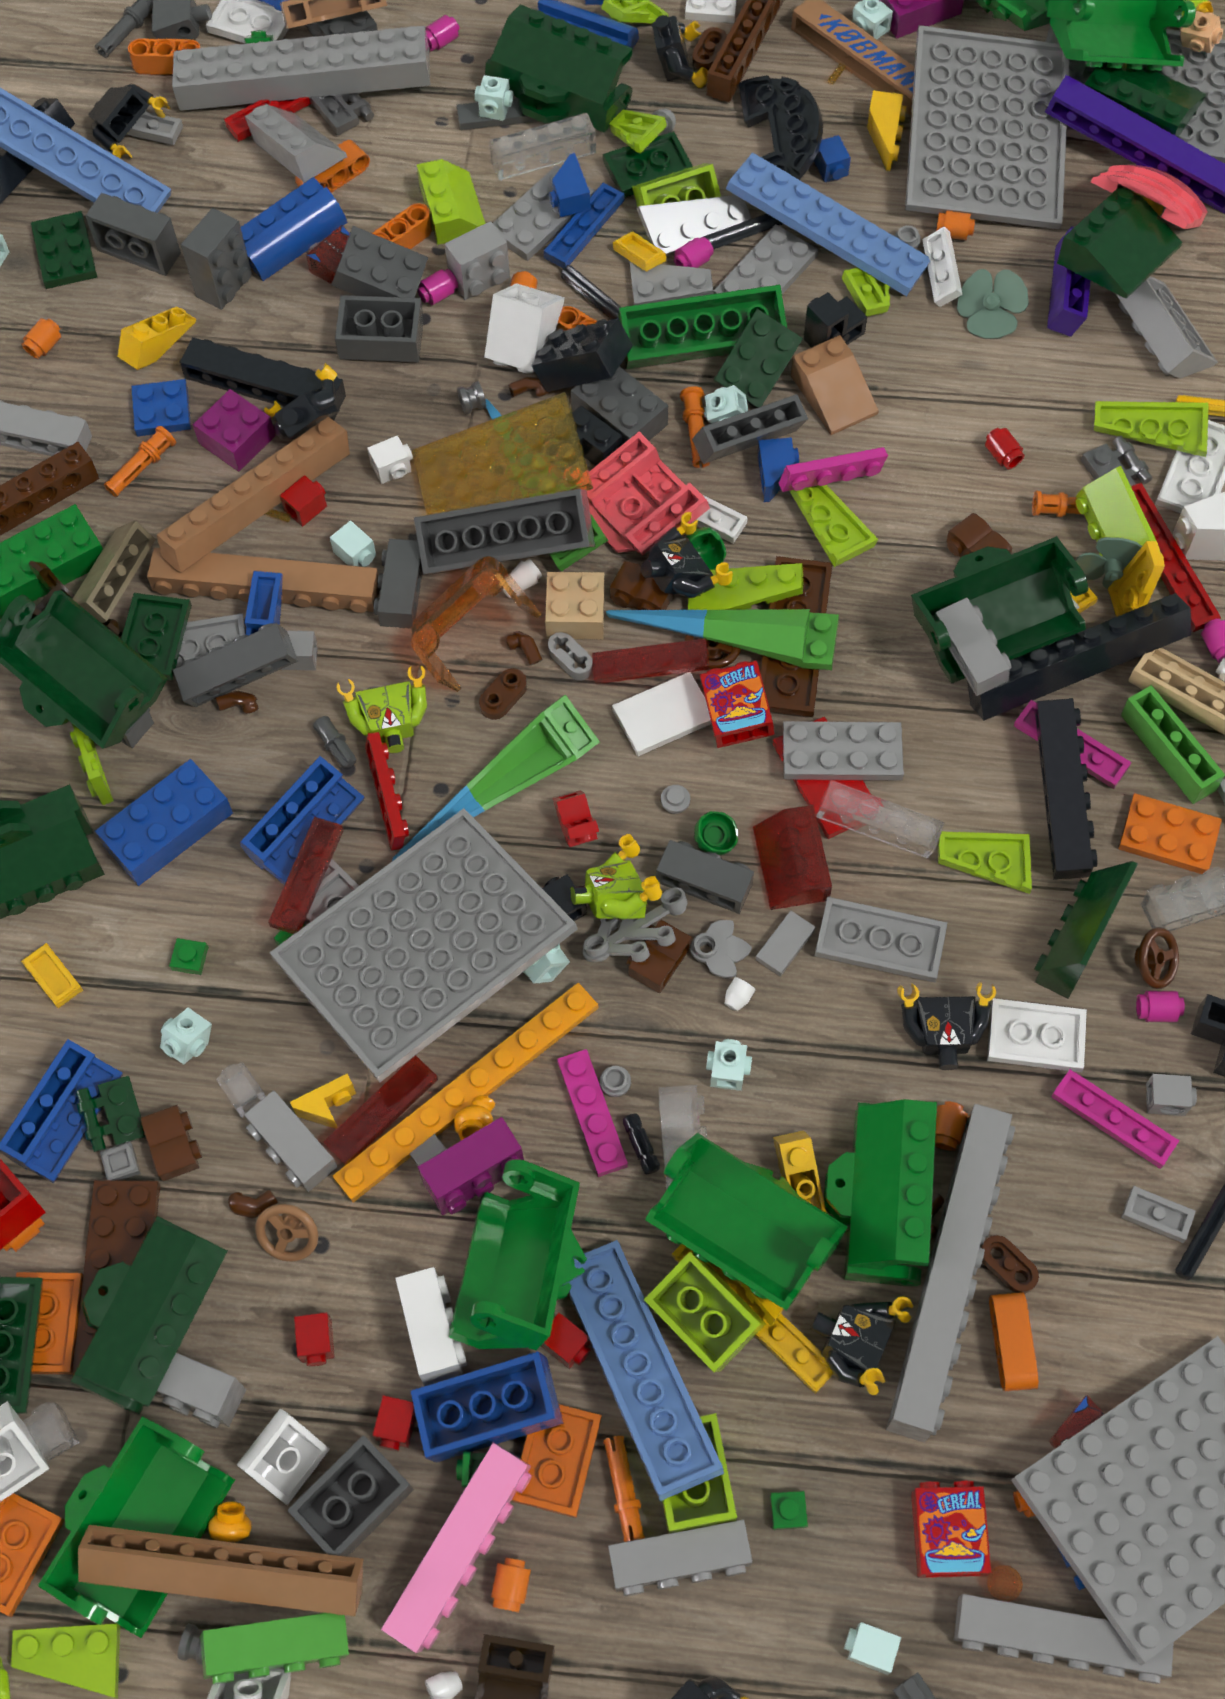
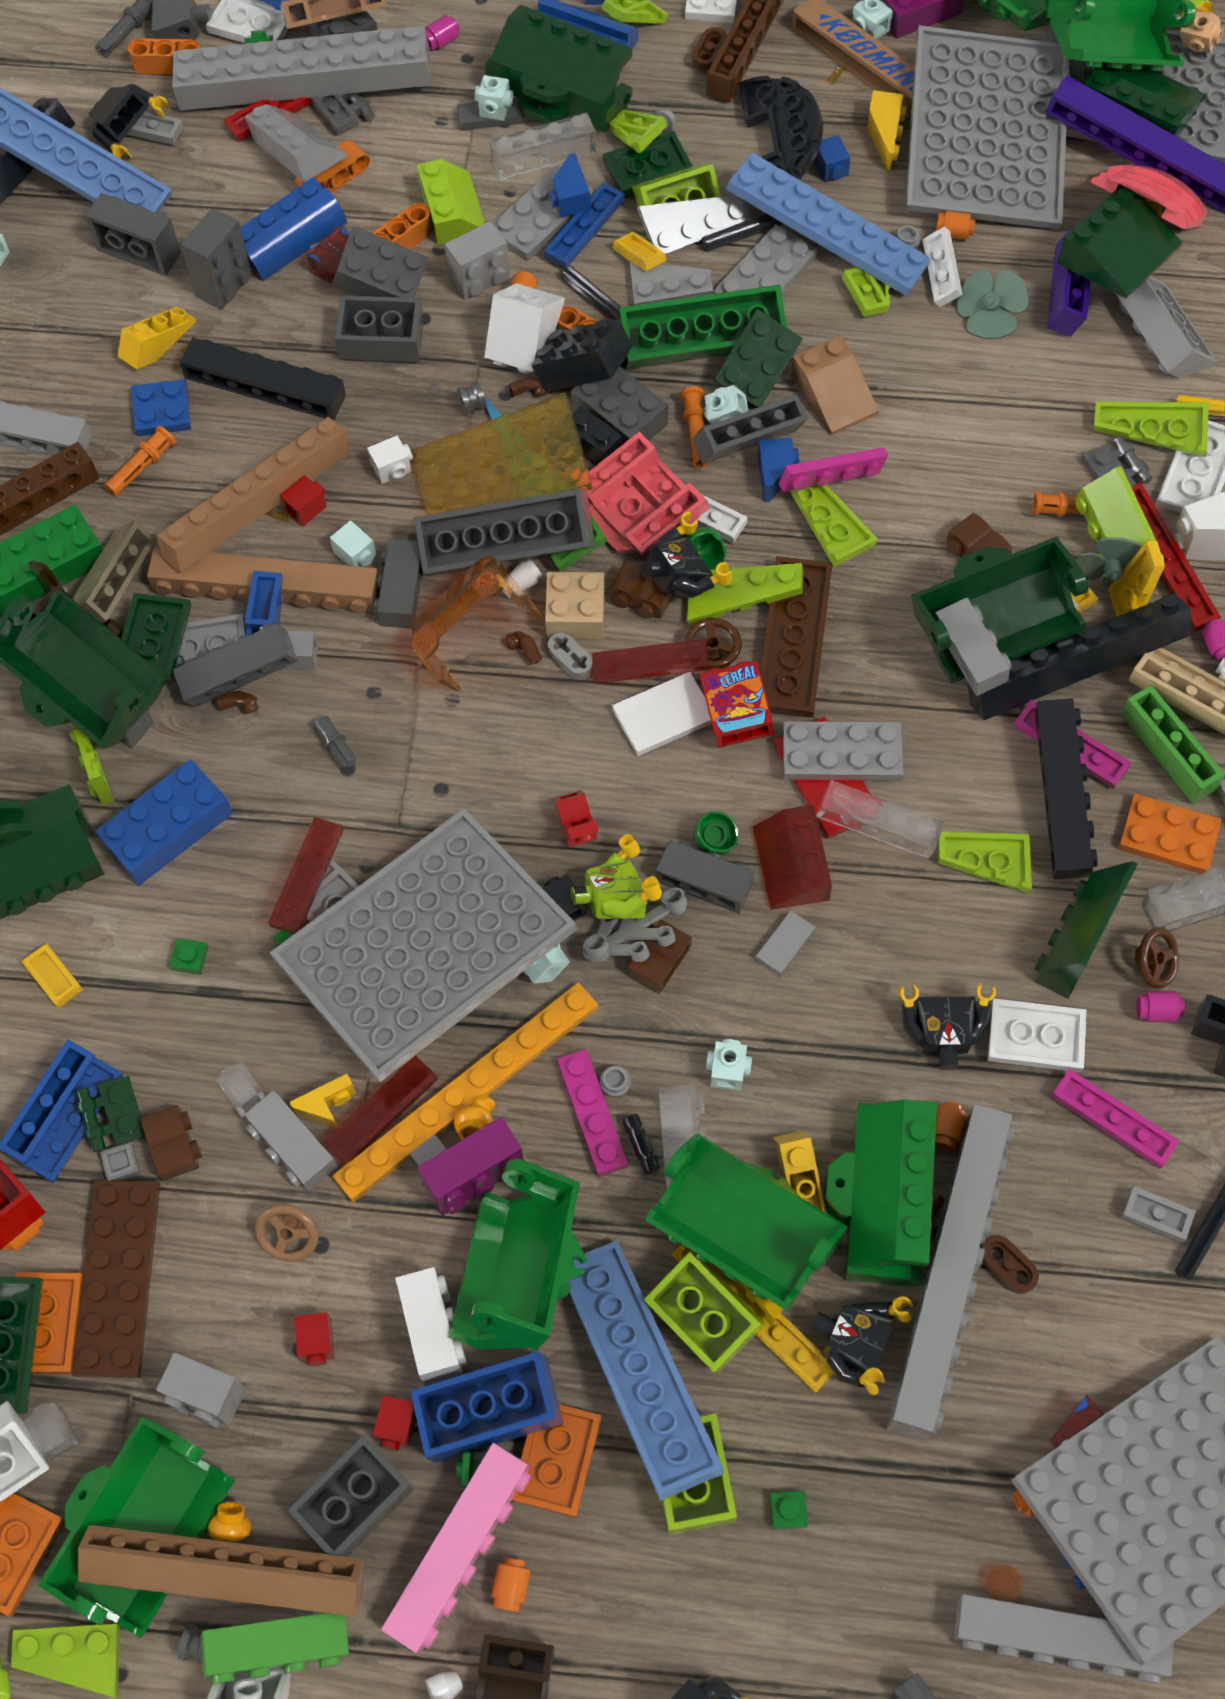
(41, 338): orange brick -> none
(64, 250): dark green plate -> none
(144, 1314): dark green piece -> none
(185, 1036): light aqua brick -> none
(234, 430): magenta brick -> none
(248, 1206): reddish brown arm -> none
(281, 832): blue brick -> none
(283, 1456): white brick -> none
(306, 409): black torso -> none
(383, 780): red plate -> none
(388, 710): lime torso -> none
(437, 286): dark pink brick -> none
(504, 692): reddish brown plate -> none
(539, 749): bright green plate -> none
(567, 1342): red brick -> none
(627, 1504): orange pin -> none
(672, 49): black torso -> none
(675, 799): light grey plate -> none
(680, 1556): light grey brick -> none
(694, 253): dark pink brick -> none
(725, 949): light grey plate -> none
(738, 994): white hose -> none
(781, 634): bright green plate -> none
(830, 318): black brick -> none
(872, 1647): light aqua brick -> none
(881, 939): light grey plate -> none
(950, 1530): brick -> none
(1004, 448): red brick -> none
(1013, 1342): orange beam -> none
(1170, 1094): light grey brick -> none

